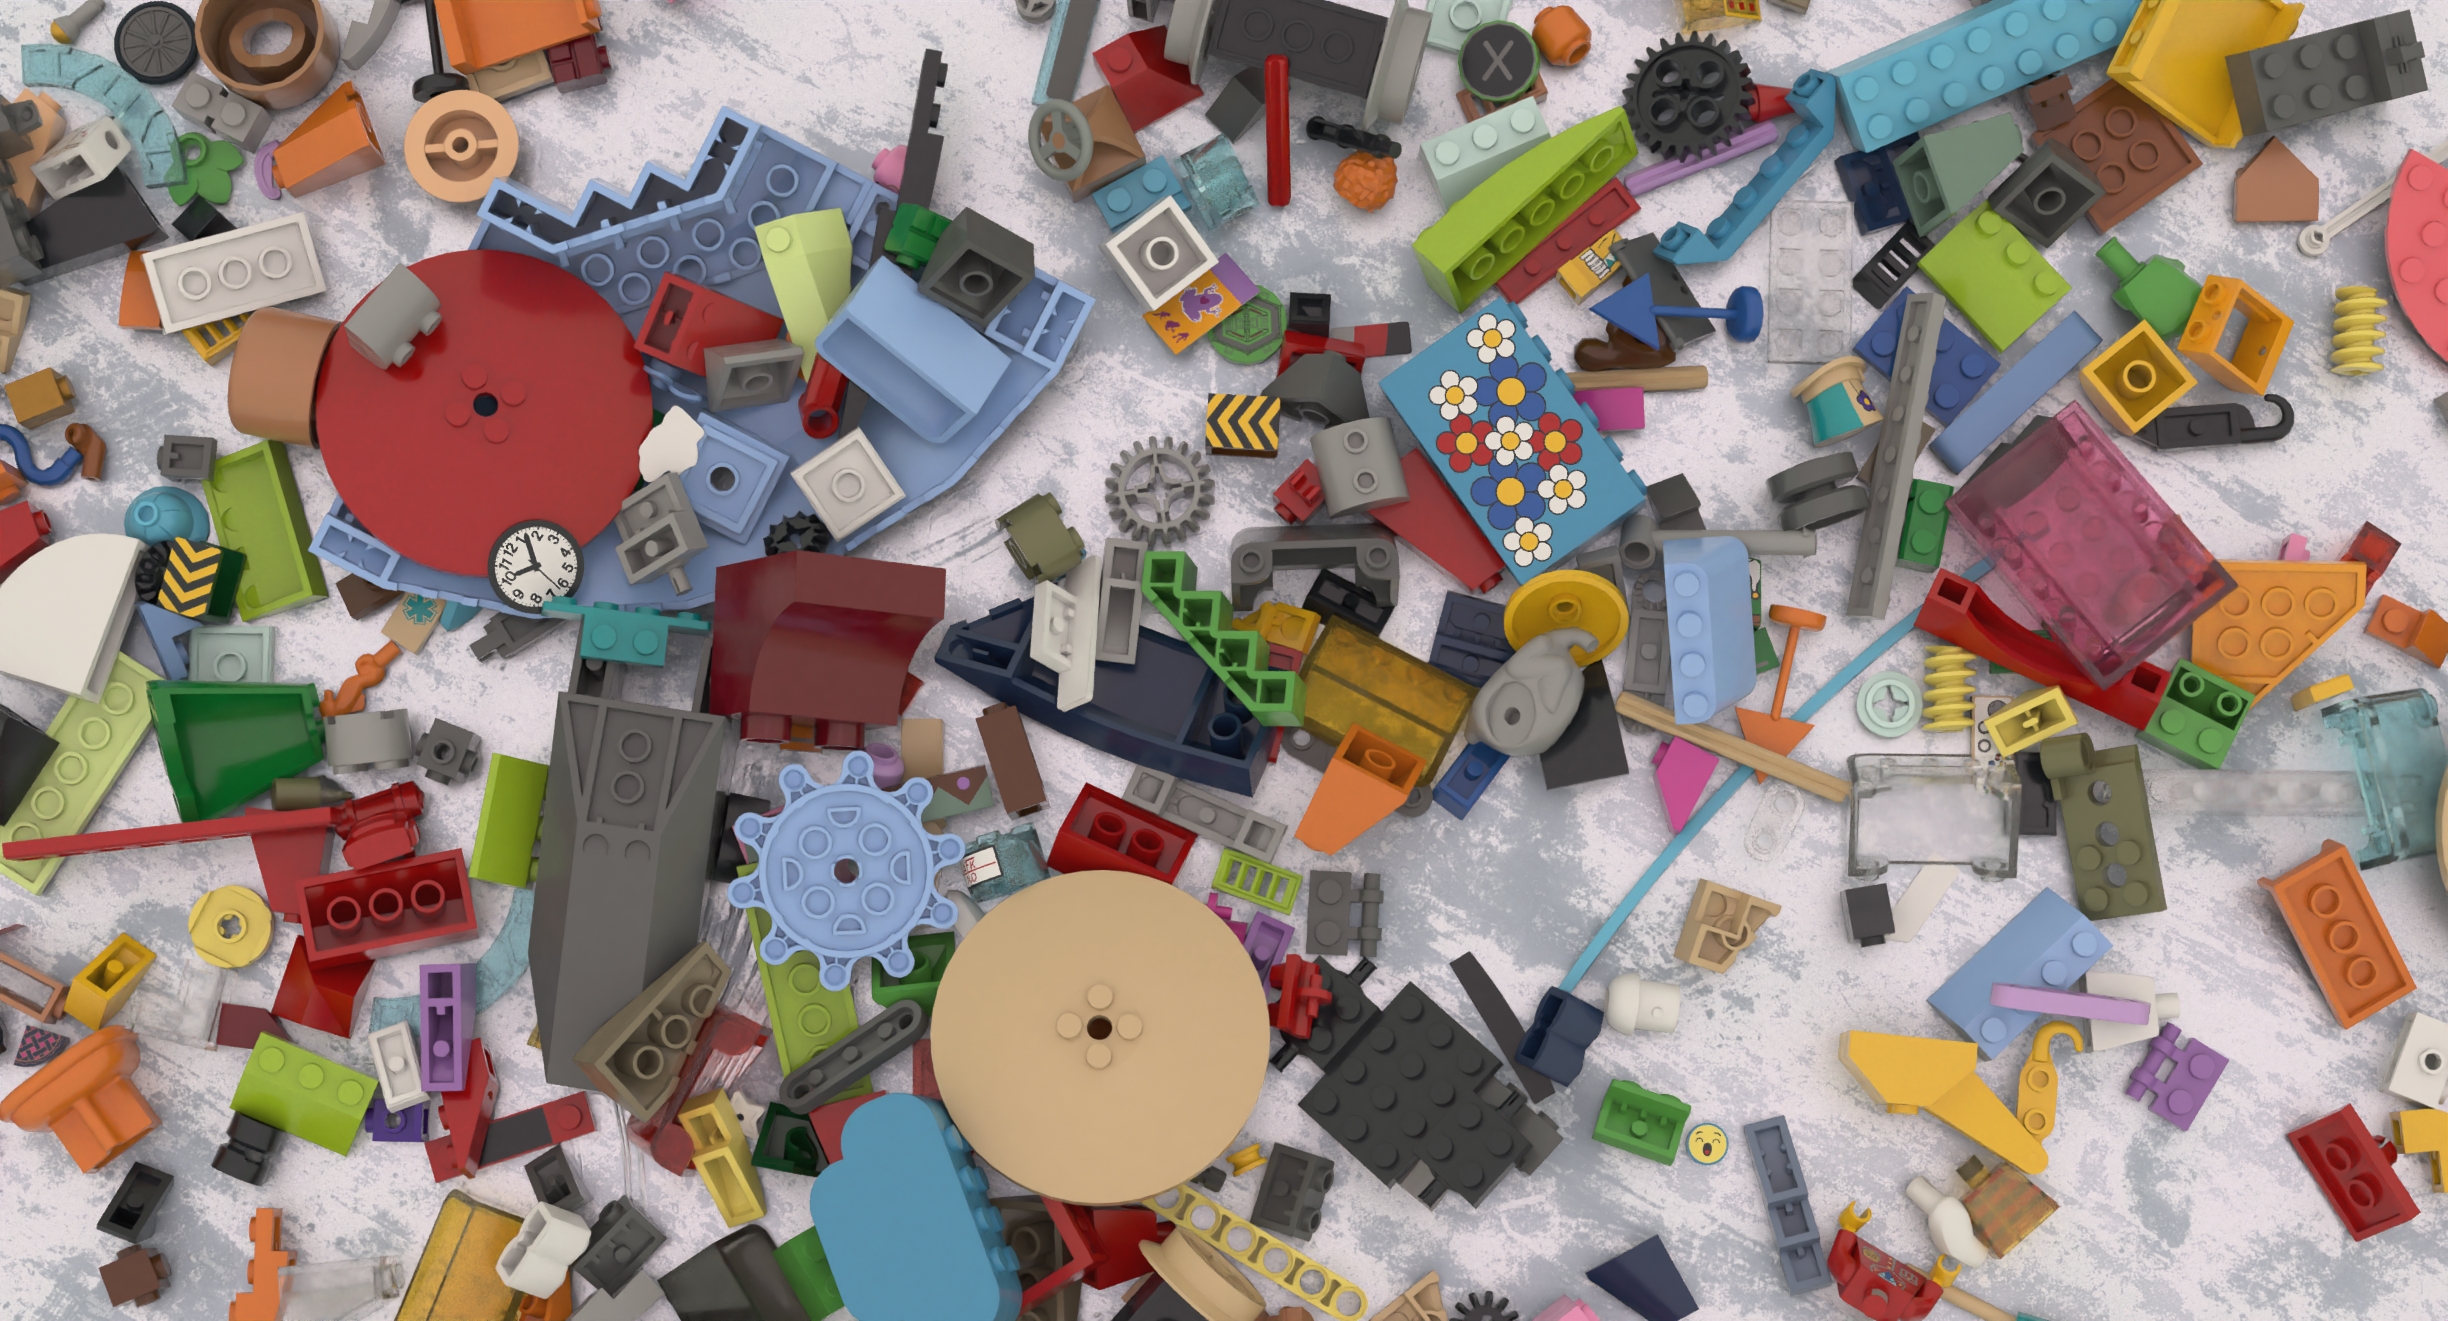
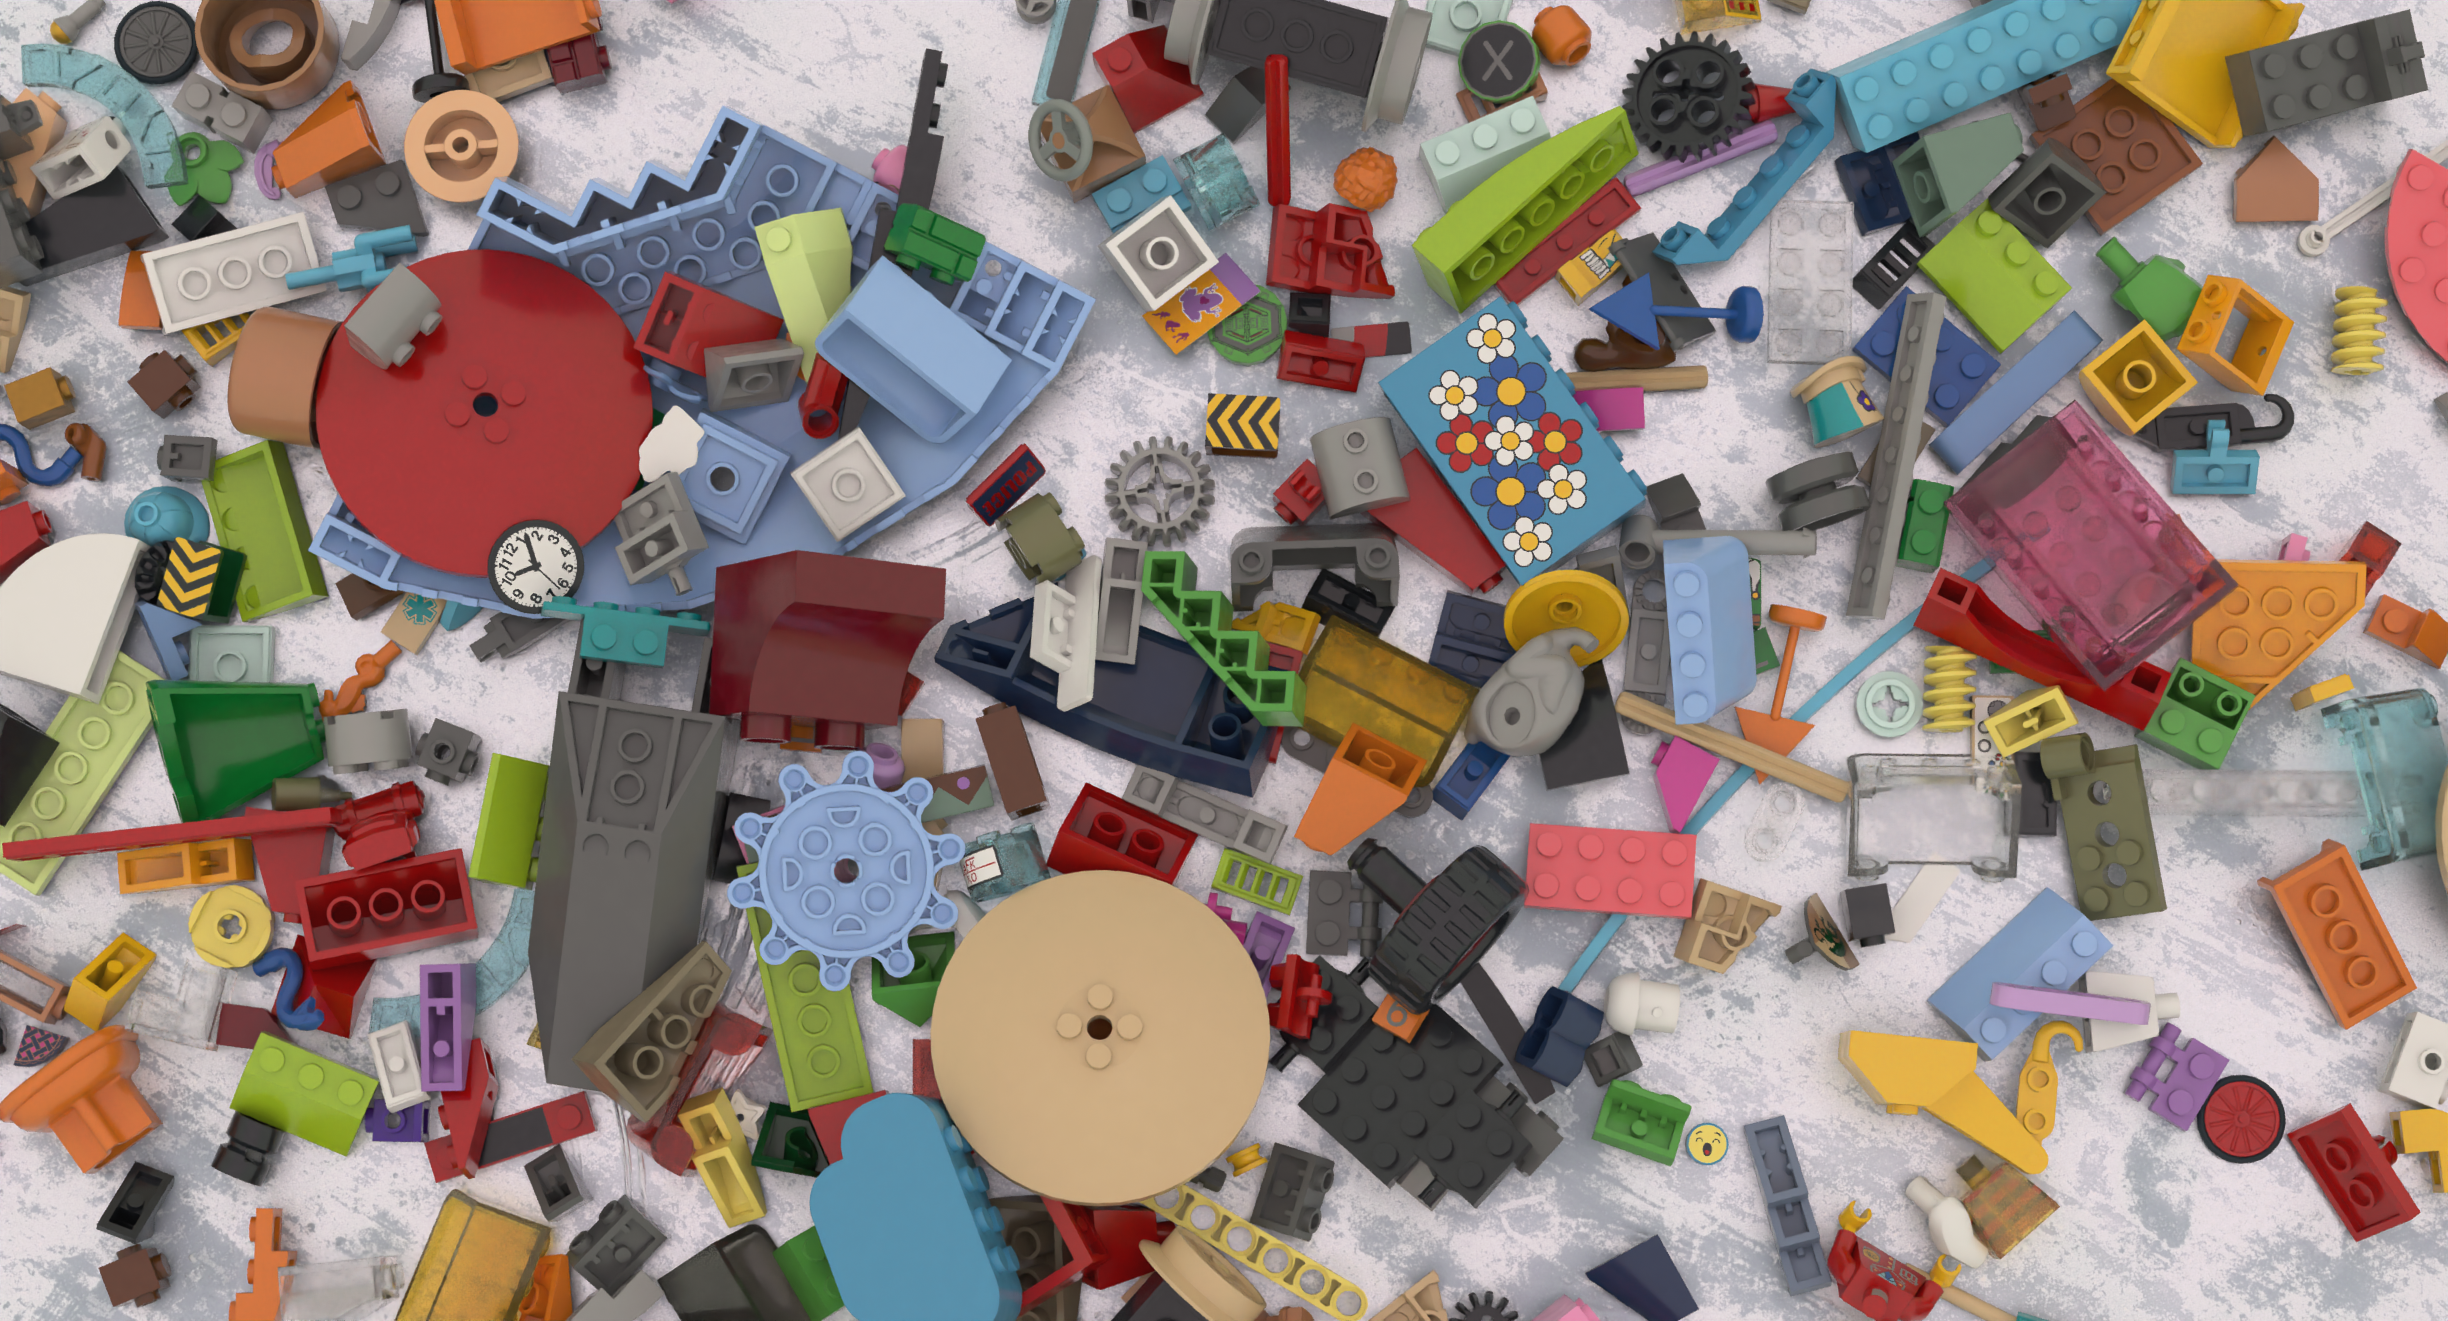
(165, 383): none -> reddish brown brick
(186, 866): none -> light orange slope
(305, 1016): none -> blue animal
(359, 266): none -> medium azure plant
(377, 200): none -> dark grey wing
(543, 1250): white brick -> none
(810, 529): black gear -> none
(854, 1057): dark grey plate -> none
(977, 267): dark grey slope -> none
(1005, 485): none -> slope
(1320, 390): dark grey slope -> none
(1326, 253): none -> red slope
(1348, 137): black piece -> none
(1397, 1019): none -> orange tile
(1440, 924): none -> black wheel
(1610, 871): none -> coral plate
(1612, 1058): none -> dark grey slope
(1822, 937): none -> shield
(2215, 468): none -> medium azure plate
(2241, 1119): none -> red wheel

